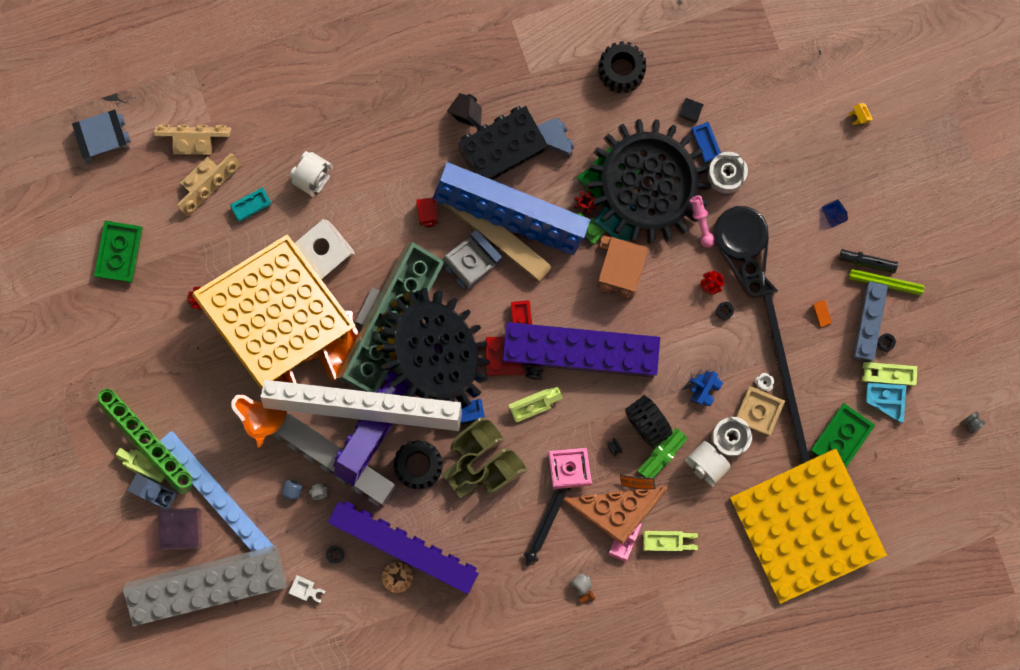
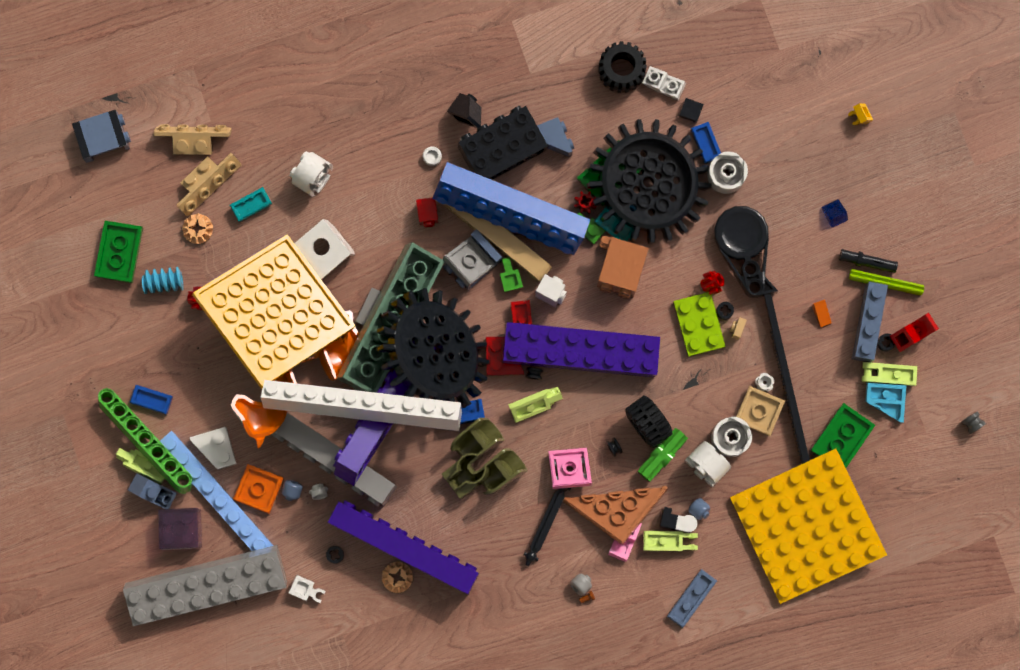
(151, 399): none -> blue tile
(162, 281): none -> medium azure piece
(203, 235): none -> light nougat gear
(216, 447): none -> white wing
(258, 488): none -> orange tile
(406, 452): black tyre -> none
(432, 156): none -> white tile
(510, 278): none -> bright green plate
(551, 290): none -> white brick
(637, 482): sticker -> none
(663, 83): none -> white slope
(675, 522): none -> leg
(691, 598): none -> sand blue tile
(699, 324): none -> lime plate
(699, 509): none -> sand blue piece
(702, 386): blue hips -> none
(707, 239): bright pink pin -> none
(737, 328): none -> tan plate
(914, 332): none -> red brick

